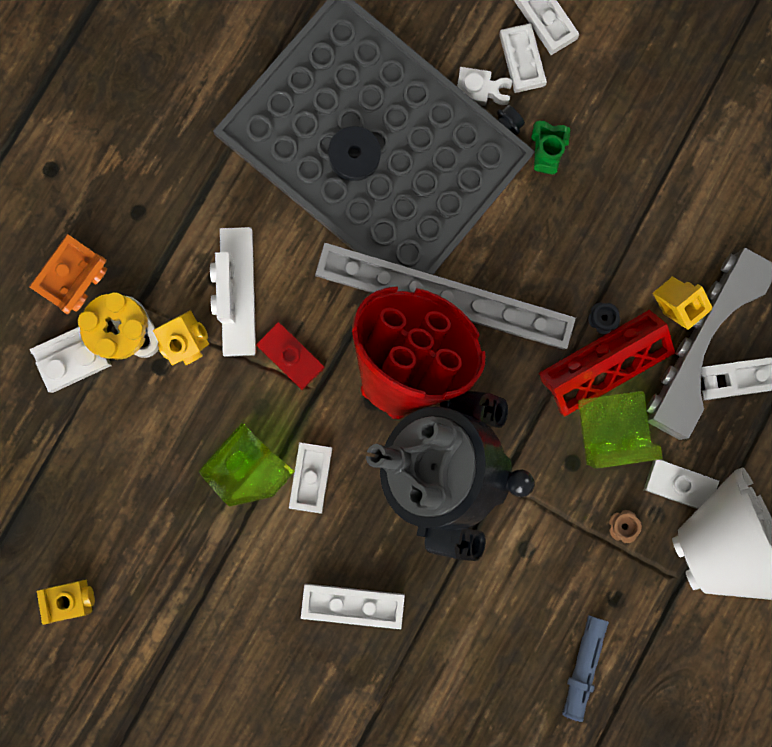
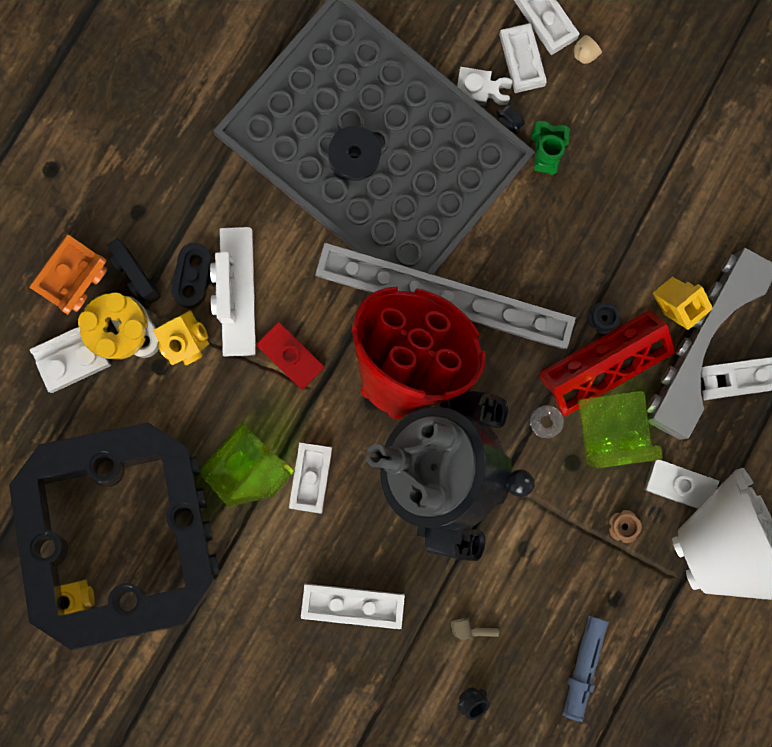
(40, 575): none -> black panel
(125, 261): none -> black plate
(191, 276): none -> black plate
(462, 630): none -> dark tan hand
(473, 703): none -> black plate
(556, 417): none -> clear plate
(586, 50): none -> tan hinge

